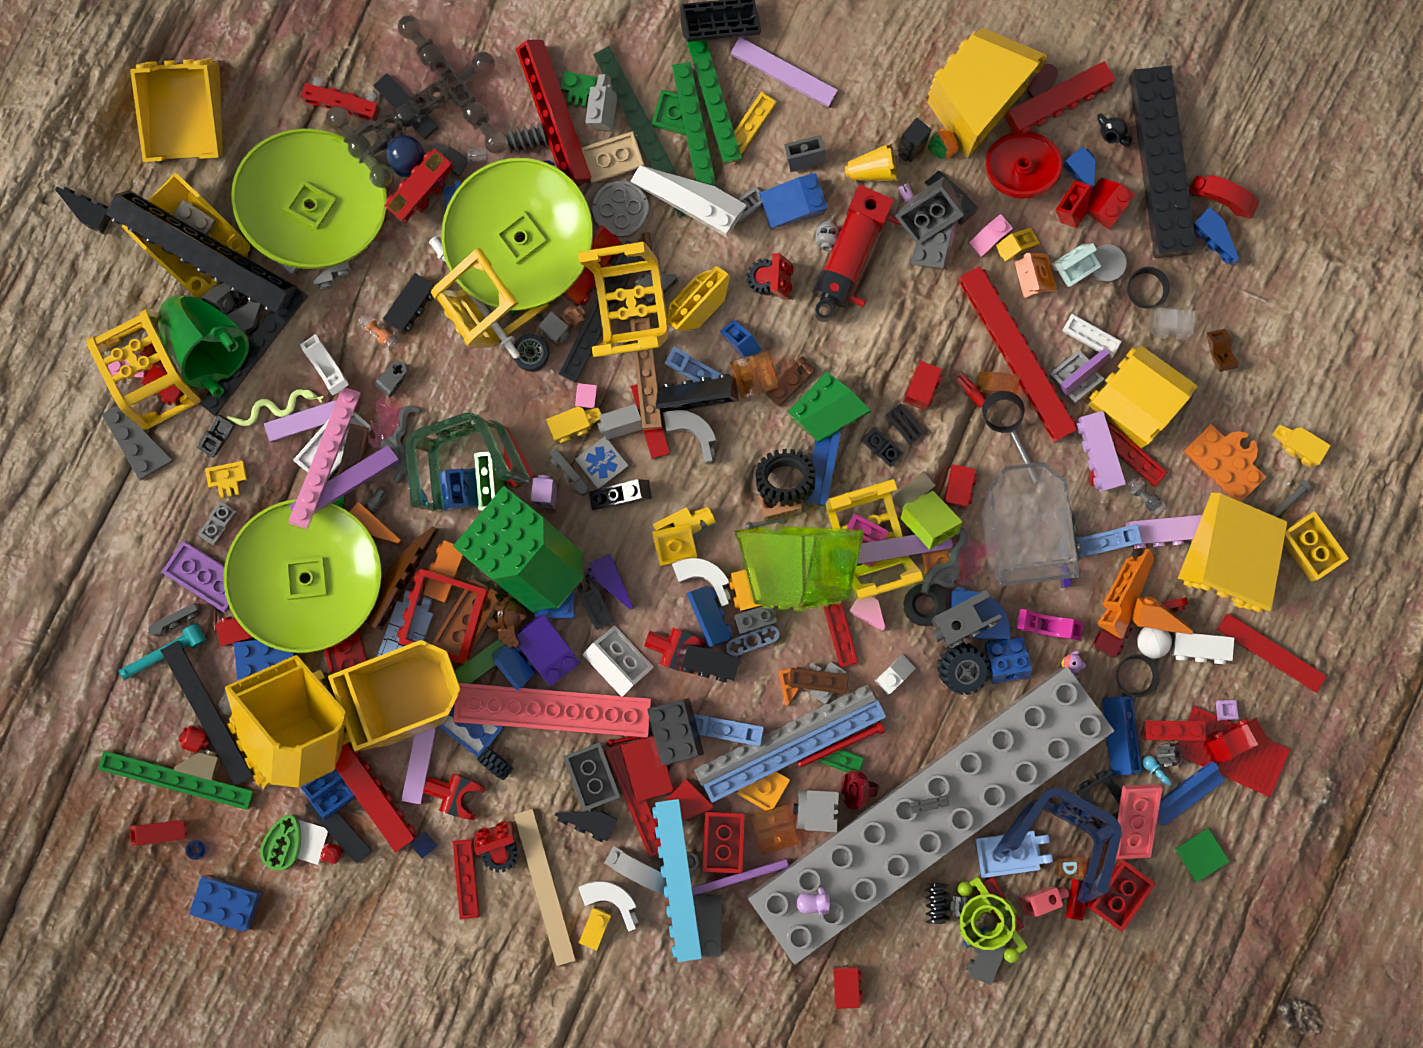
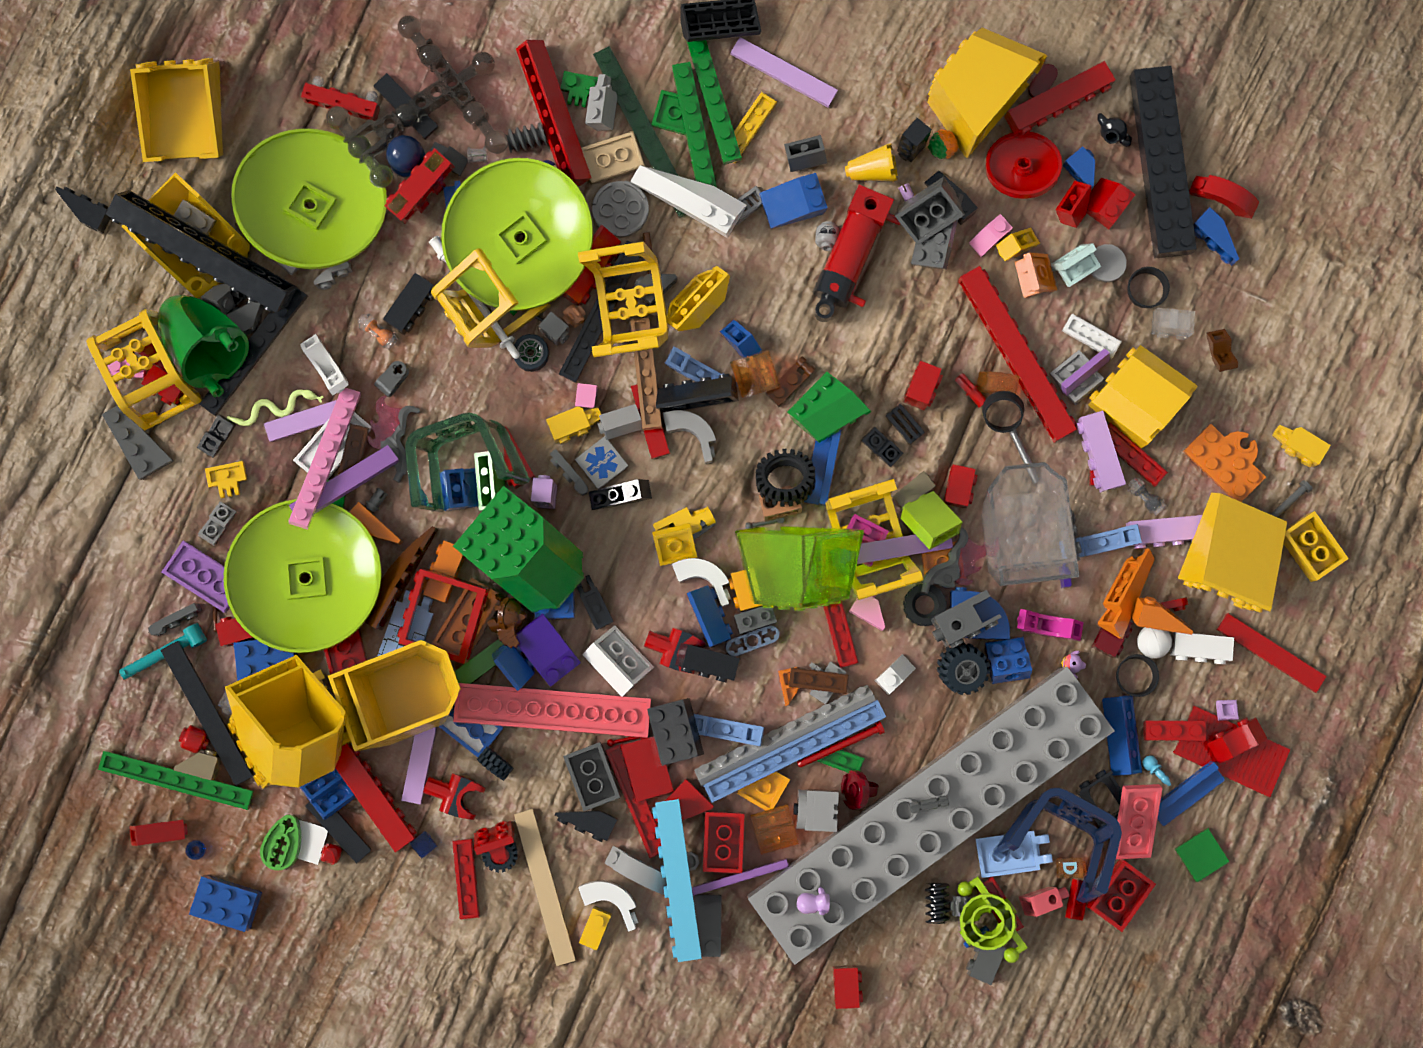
(607, 576): dark purple slope -> none
(772, 276): red plate -> none
(1169, 754): dark grey gear -> none

